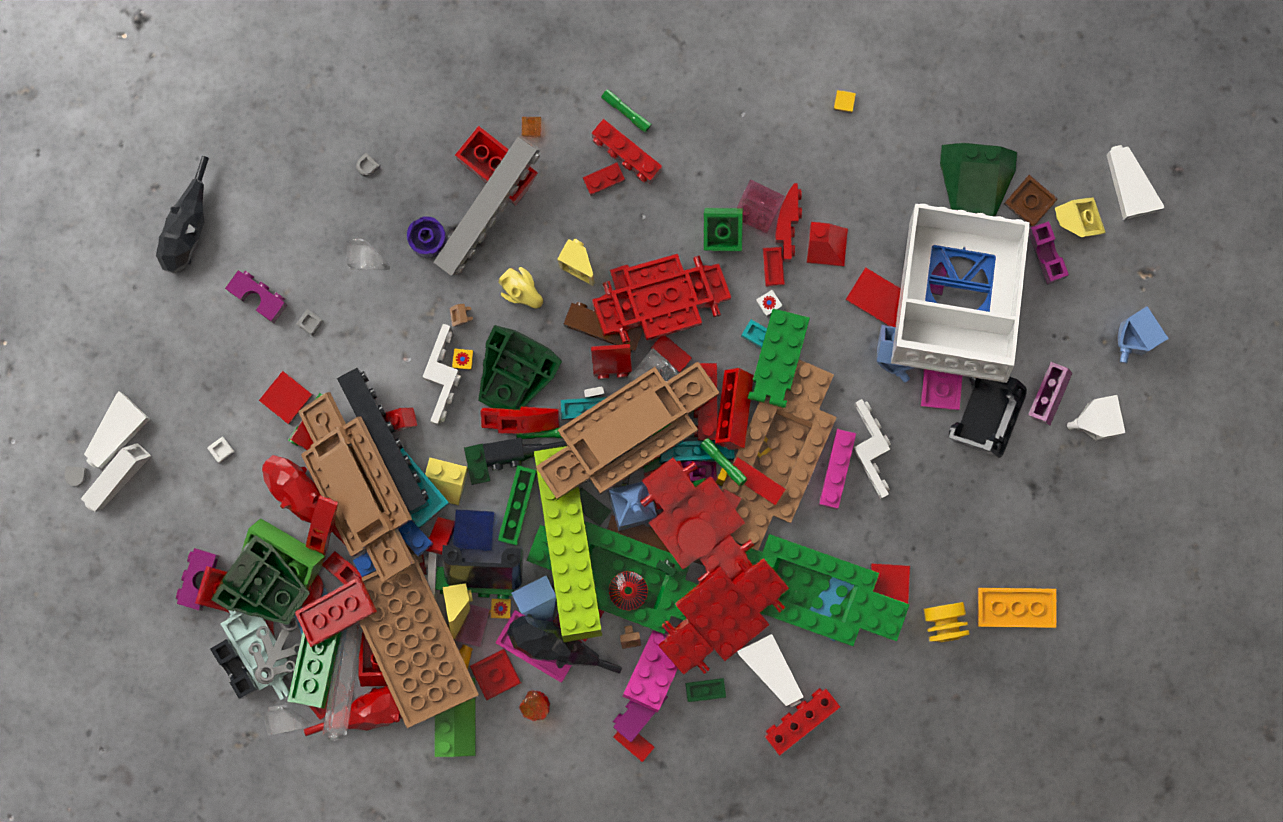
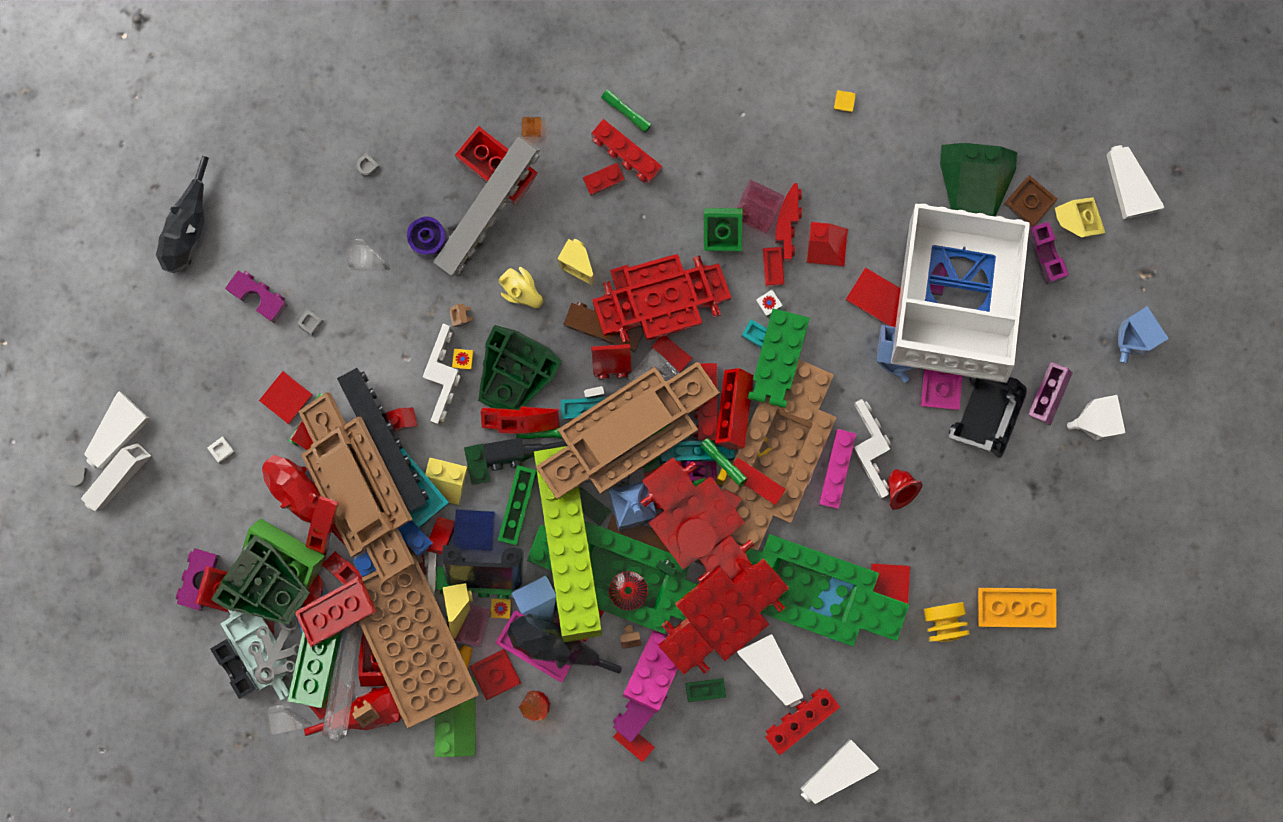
(365, 714): none -> medium nougat tile
(840, 771): none -> white slope
(902, 488): none -> red piece

